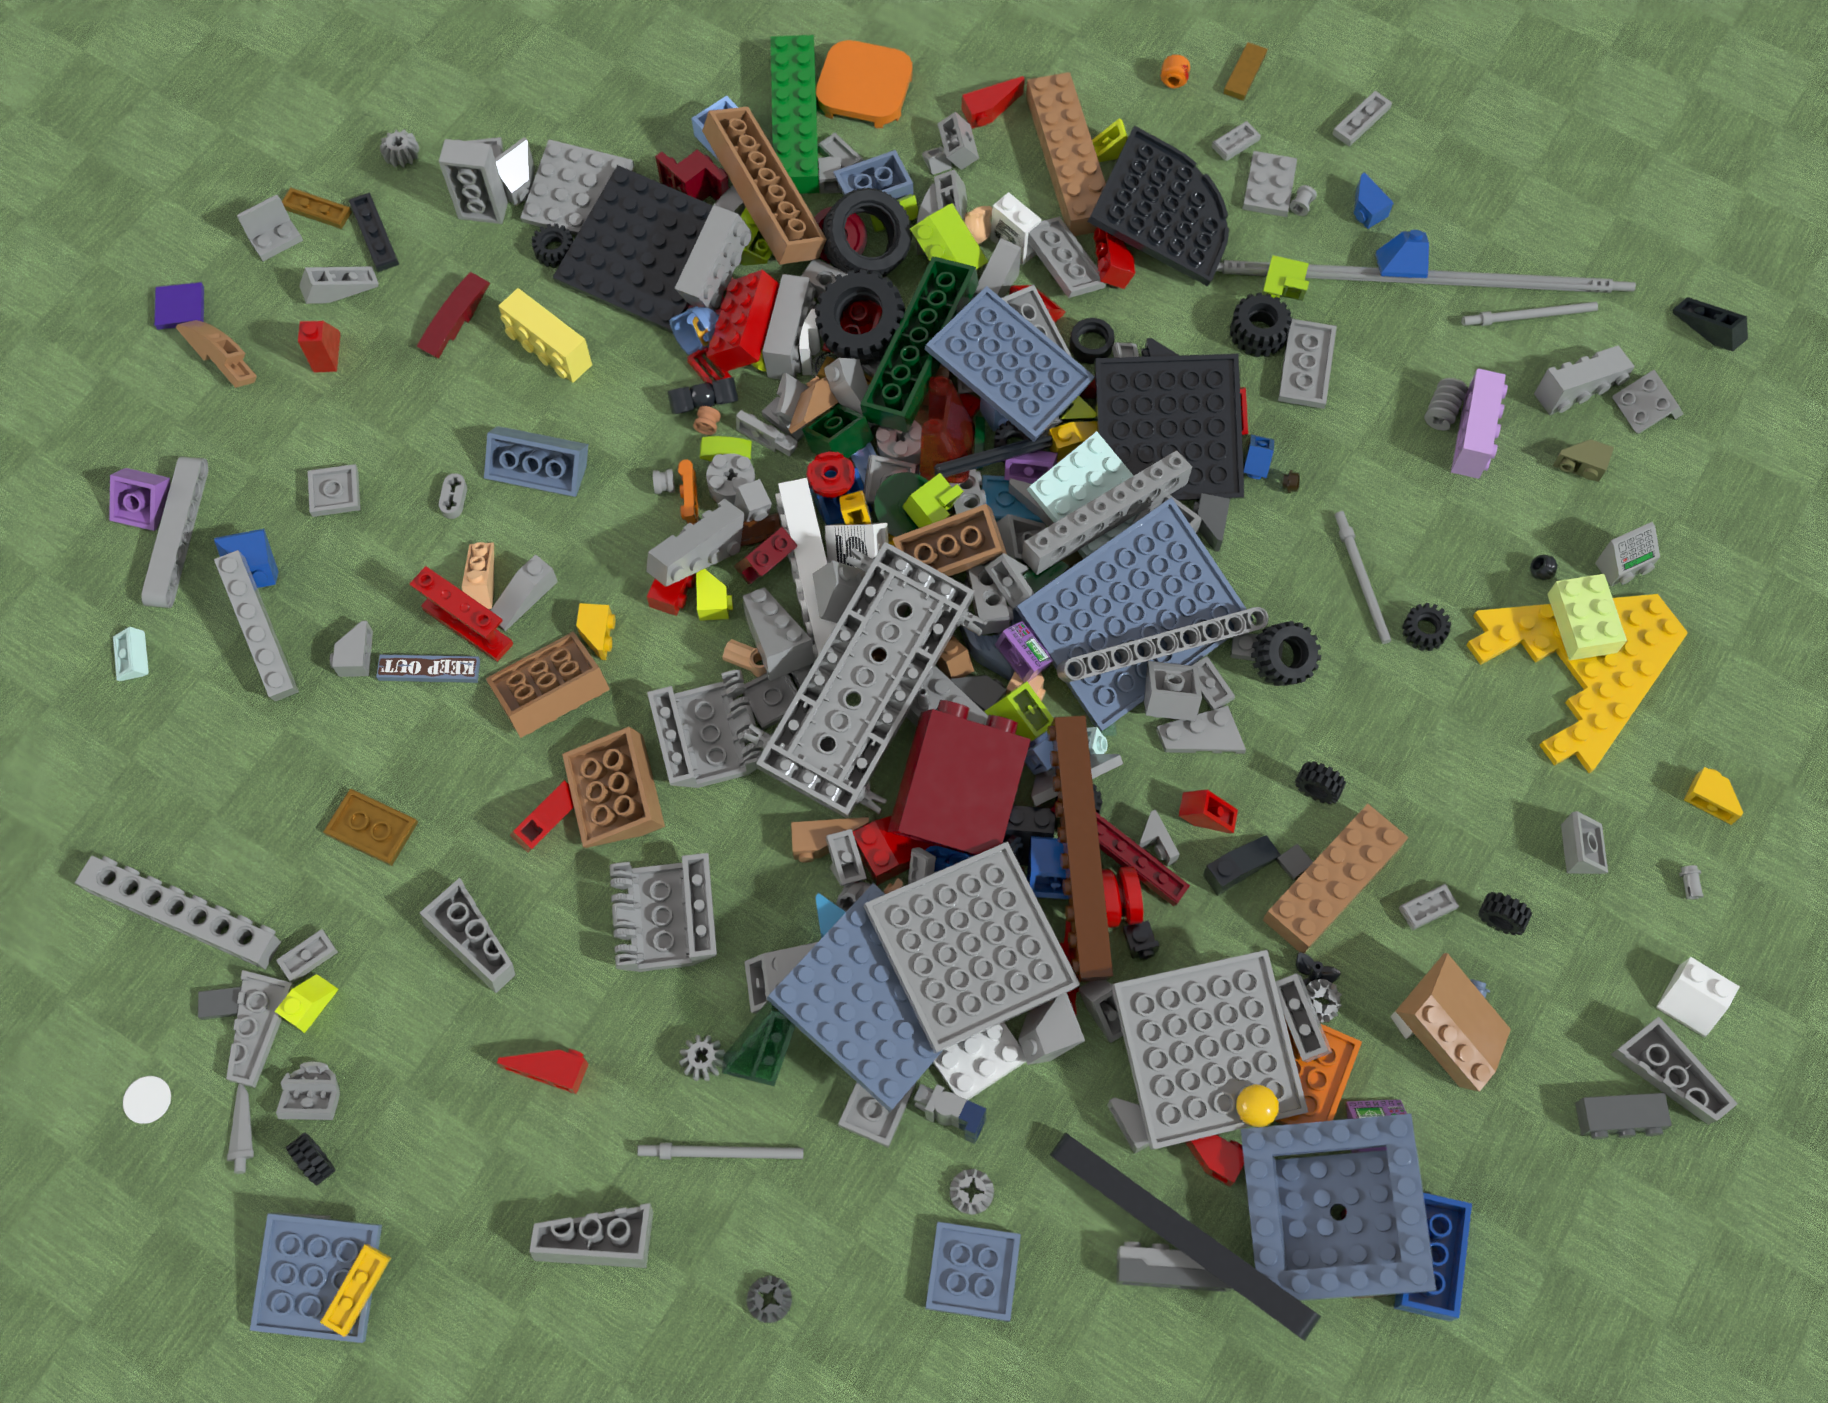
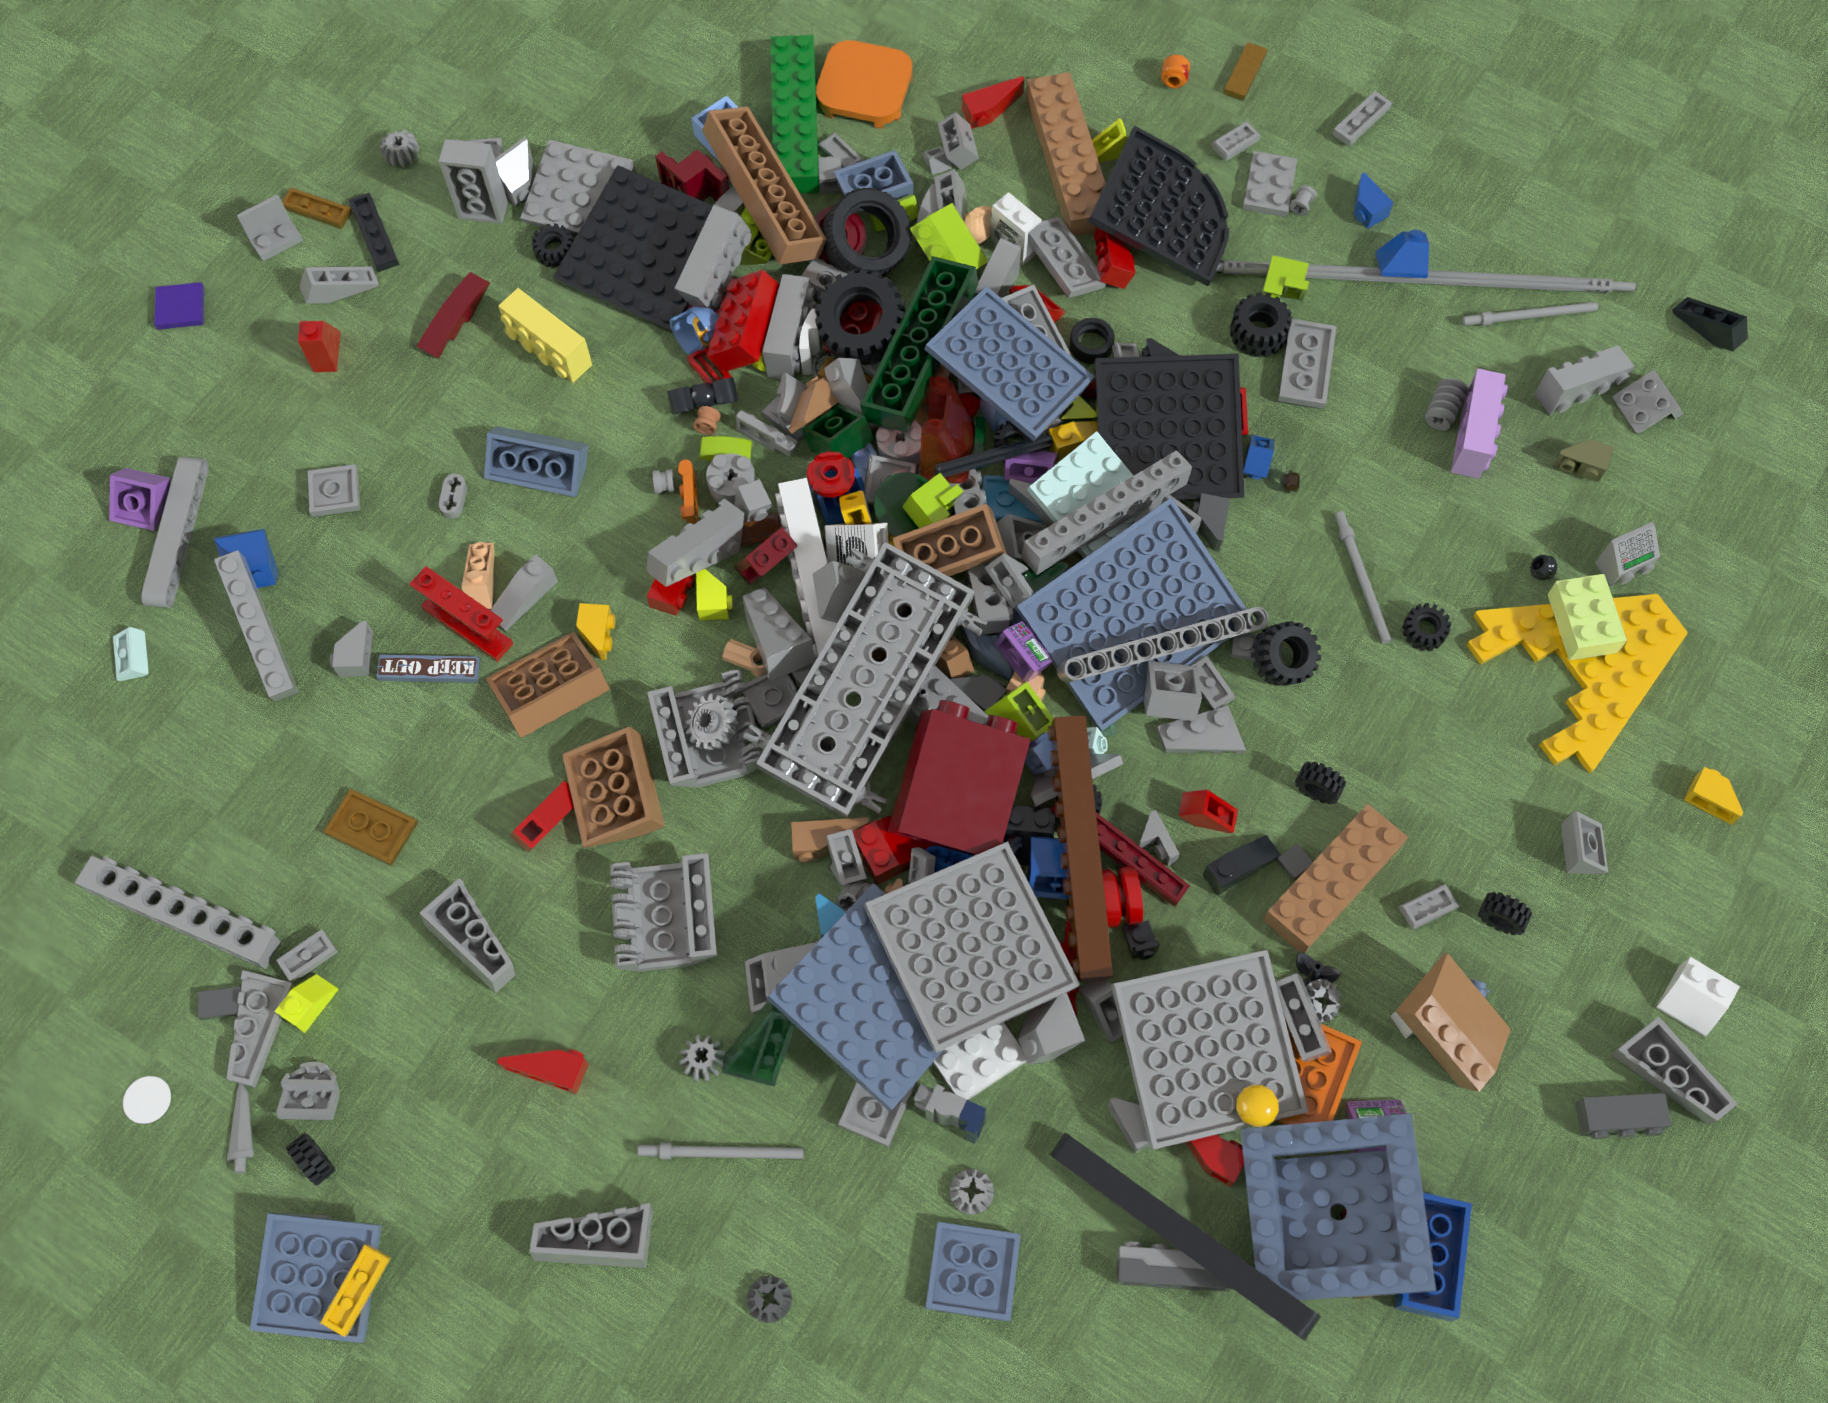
(221, 349): medium nougat slope -> none
(712, 722): none -> light grey gear
(1691, 882): light grey pin -> none

